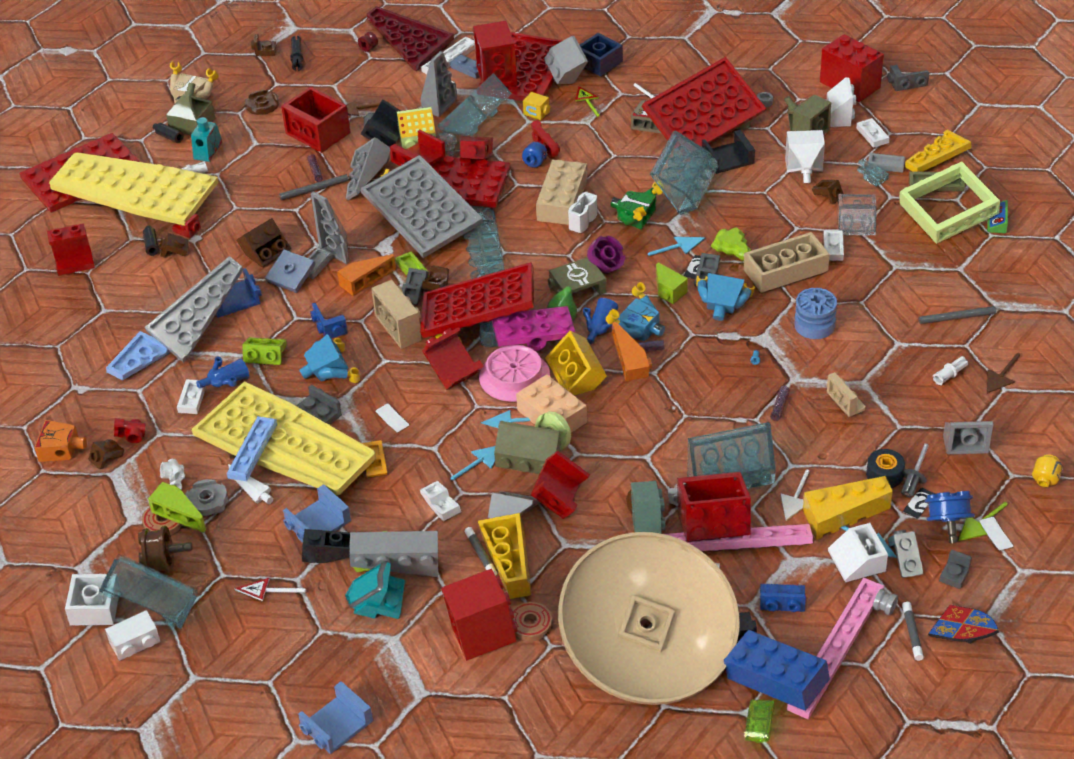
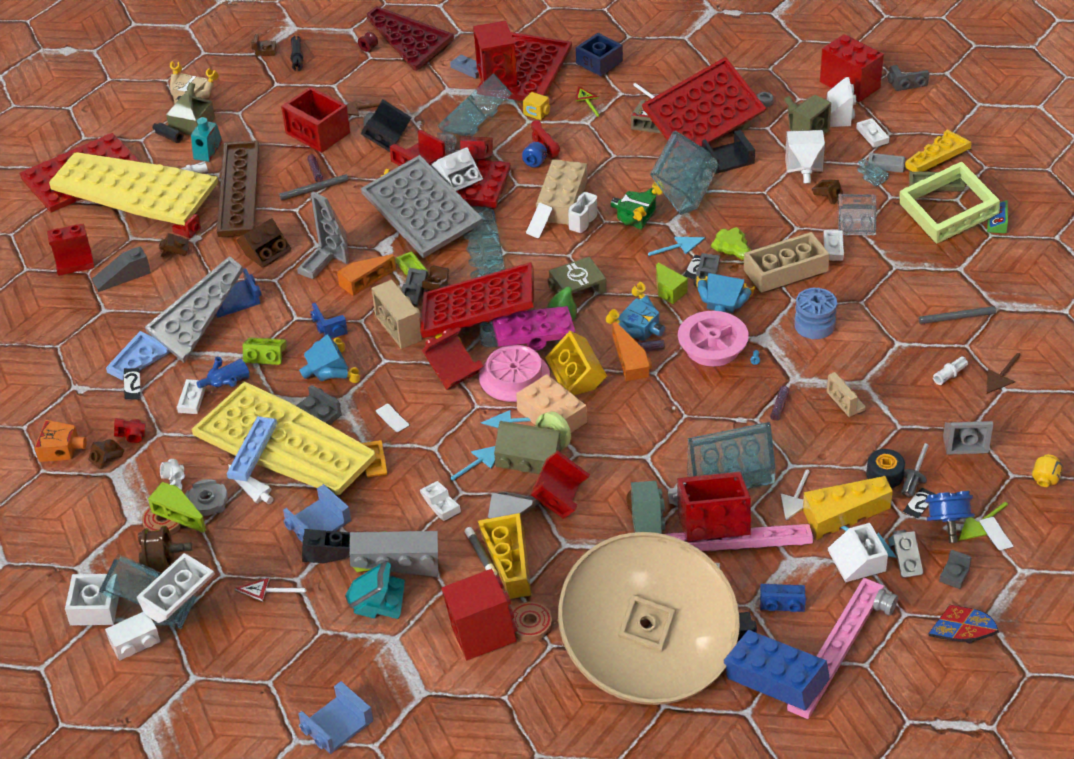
(124, 268): none -> dark grey slope
(131, 383): none -> sticker
(150, 241): black cylinder -> none
(173, 587): none -> white slope
(238, 188): none -> reddish brown plate
(261, 102): reddish brown tile -> none
(290, 271): sand blue plate -> none
(365, 164): light grey wedge -> none
(412, 121): yellow slope -> none
(439, 89): light grey wedge -> none
(458, 169): none -> white slope
(462, 47): white tile -> none
(539, 220): none -> white sticker
(566, 61): light grey slope -> none
(598, 323): blue piece -> none
(606, 254): magenta cylinder -> none
(713, 337): none -> bright pink piece
(759, 720): clear neon green slope -> none
(912, 629): dark grey bar -> none

